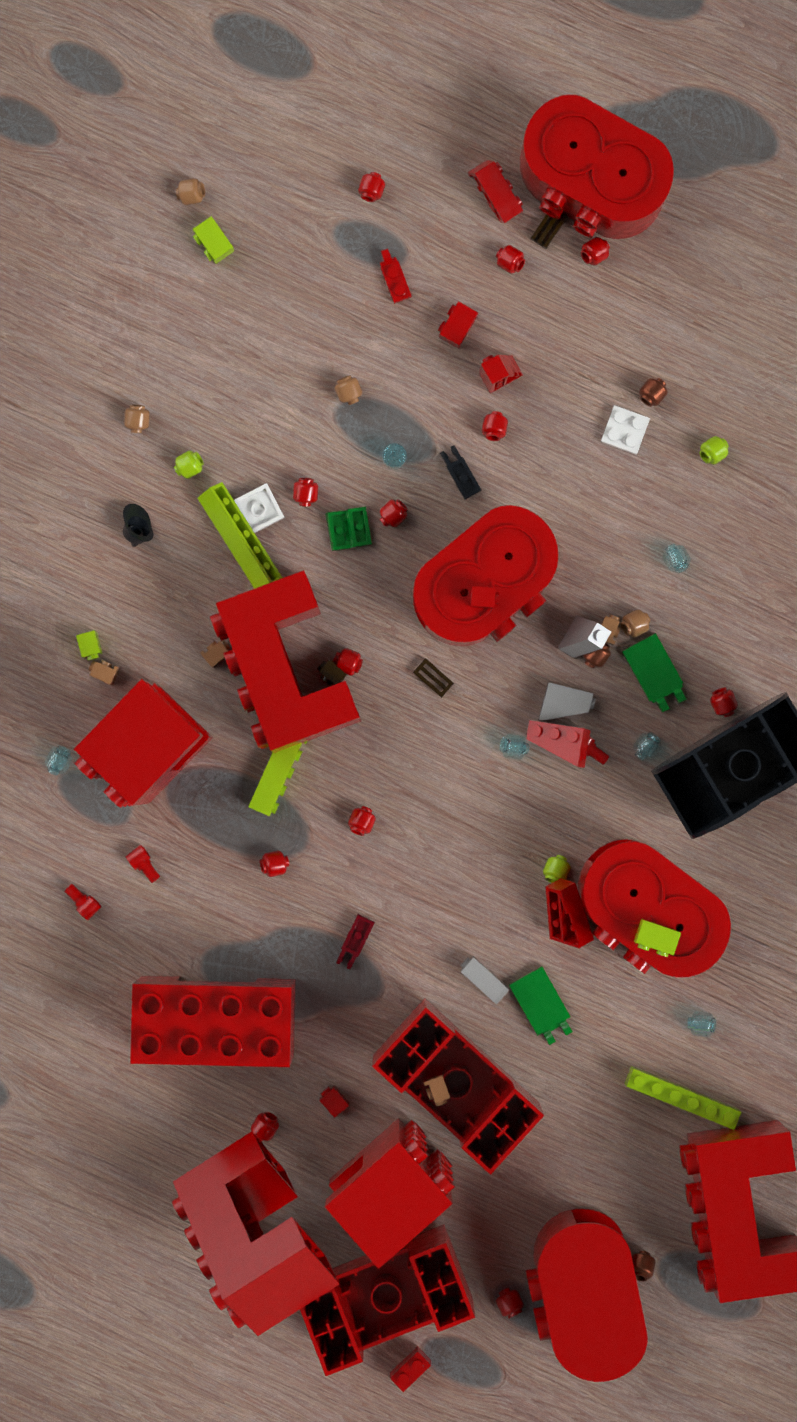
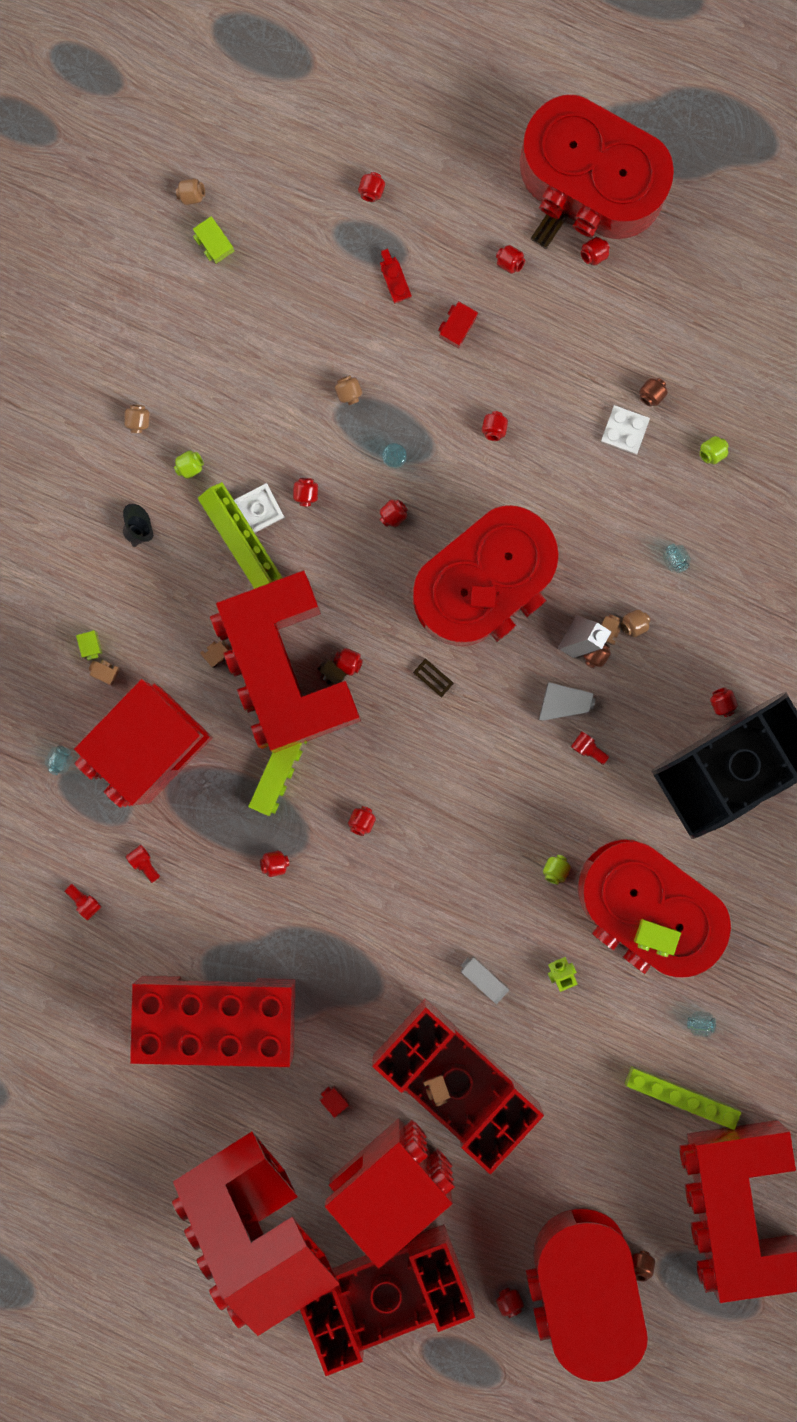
(265, 1126): red head -> none
(348, 529): green slope -> none
(356, 939): dark red hinge -> none
(410, 1369): red brick -> none
(461, 474): black hinge -> none
(496, 190): red wedge -> none
(499, 371): red wedge -> none
(514, 746): clear light blue head -> none
(541, 1004): green tile -> none
(562, 974): none -> lime brick
(564, 741): red wedge -> none
(566, 914): red wedge -> none
(647, 746): clear light blue head -> none
(654, 671): green tile -> none

